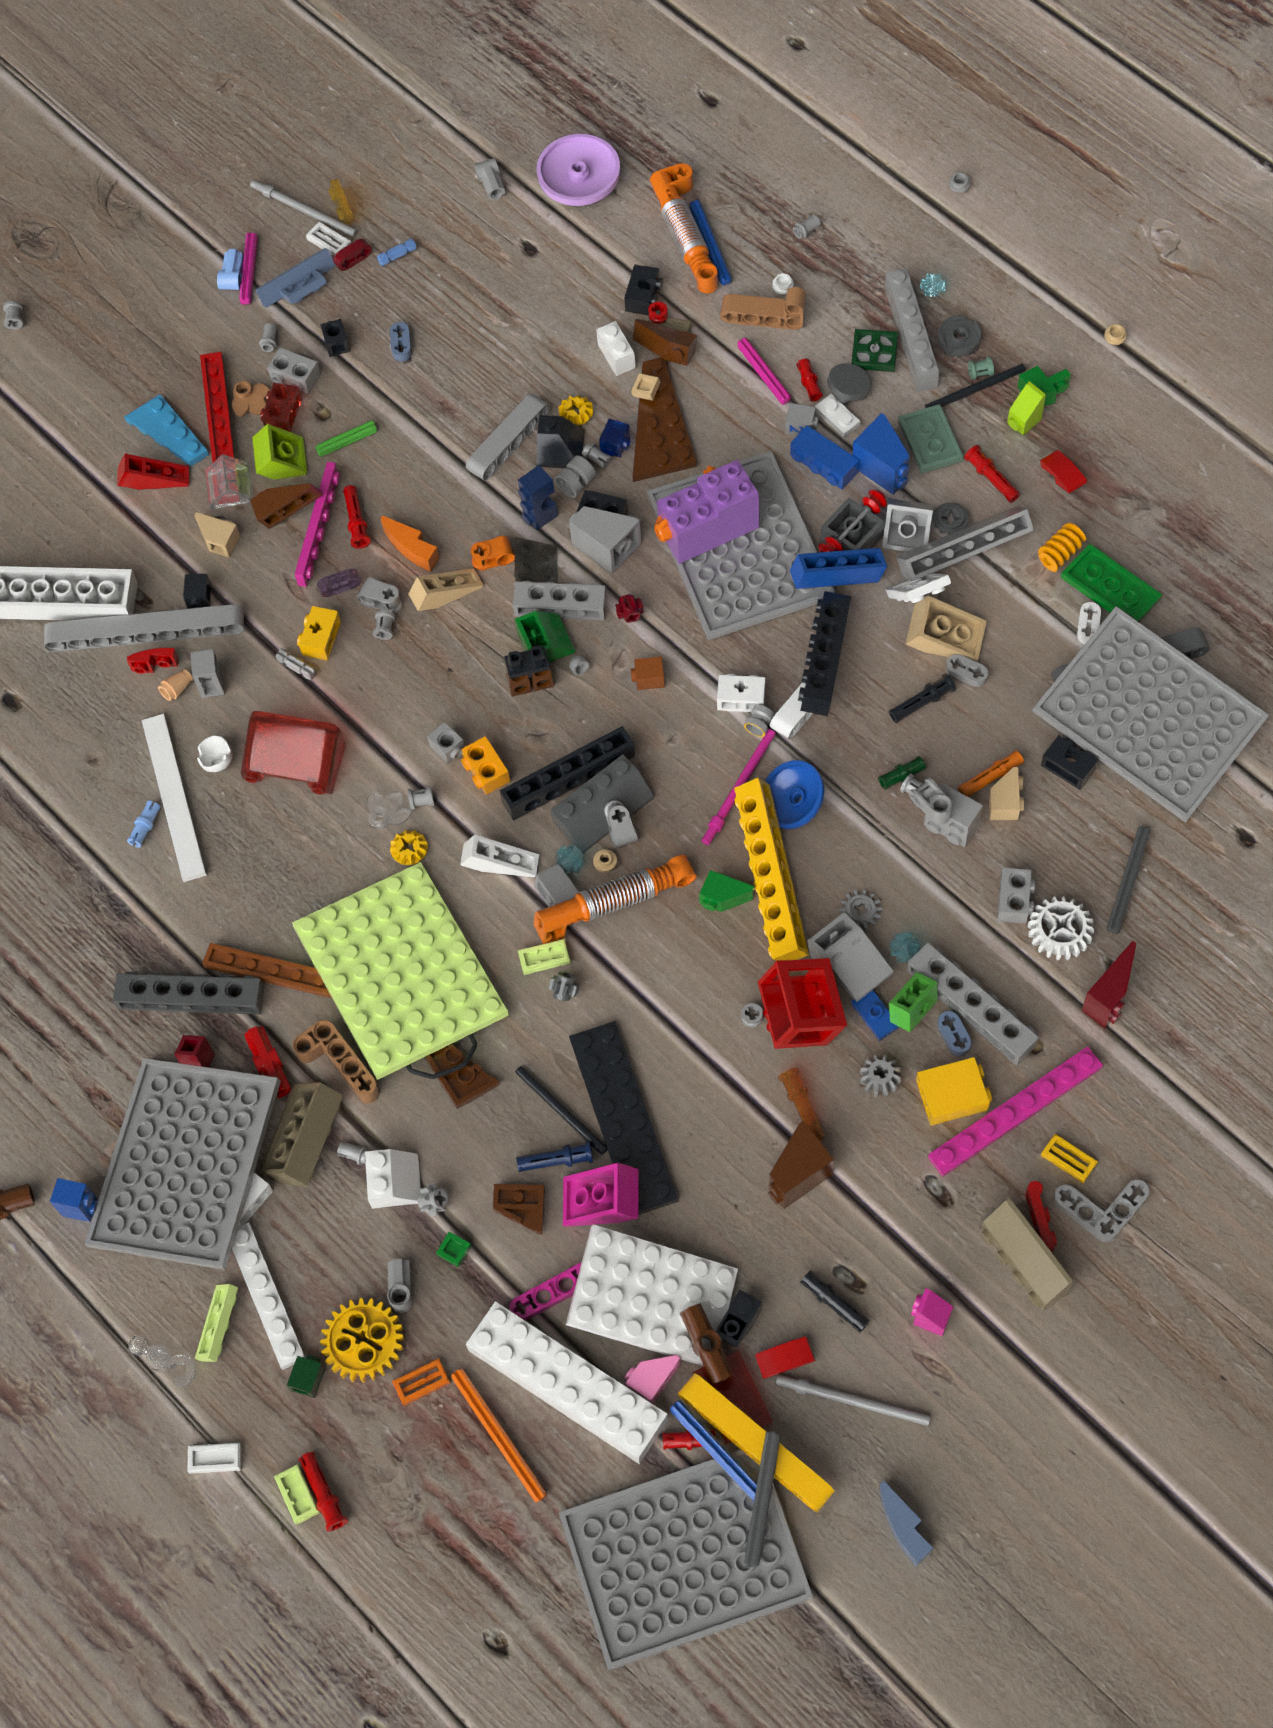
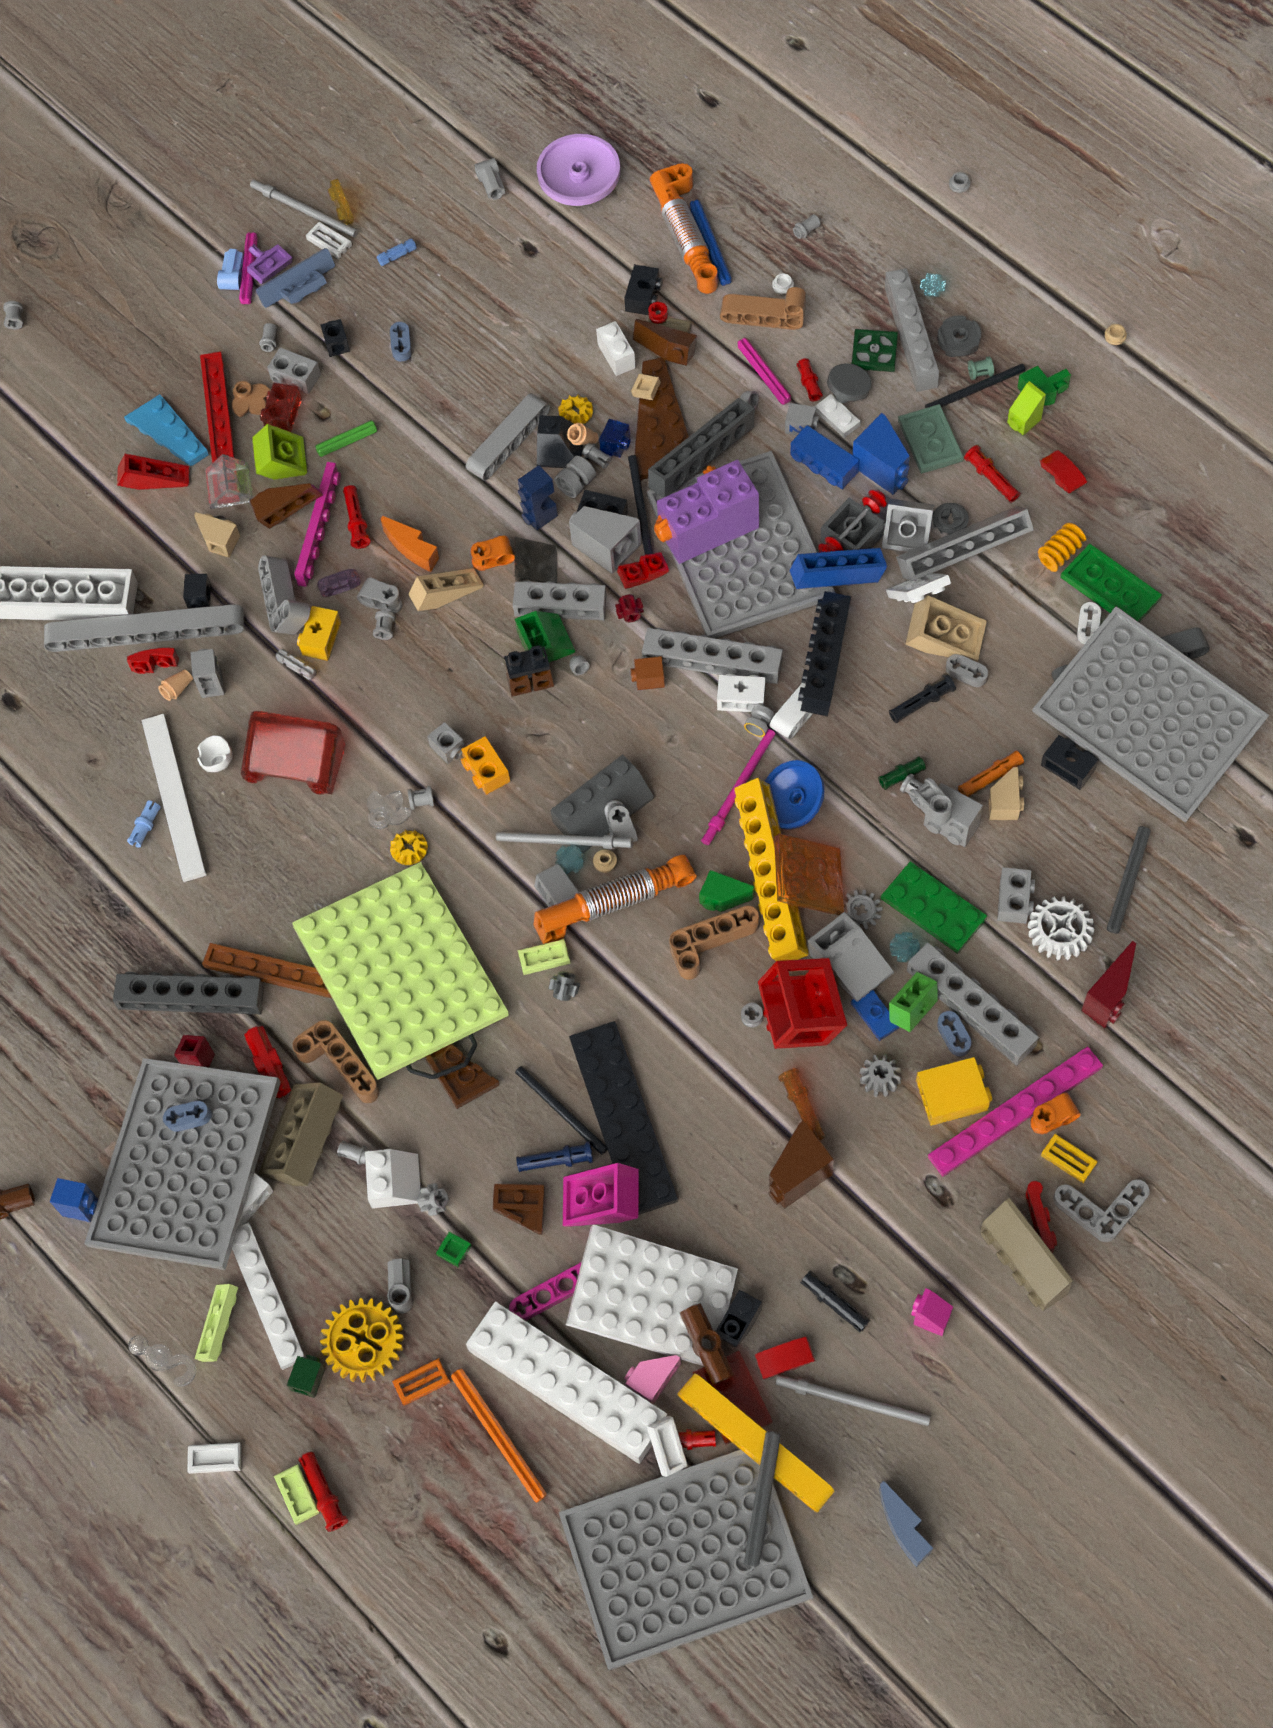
(187, 1116): none -> sand blue beam
(268, 262): none -> medium lavender plate
(283, 611): none -> light grey beam
(352, 254): dark red beam -> none
(497, 857): white slope -> none
(565, 773): black brick -> none
(581, 435): none -> light nougat cone
(606, 841): none -> light grey bar
(640, 505): none -> black piece
(644, 571): none -> red slope
(667, 1446): none -> white tile
(701, 448): none -> dark grey brick
(714, 1448): blue axle -> none
(715, 938): none -> medium nougat beam
(718, 664): none -> light grey brick
(751, 398): none -> light grey hinge
(808, 874): none -> clear orange plate
(933, 907): none -> green plate
(1058, 1112): none -> orange piece

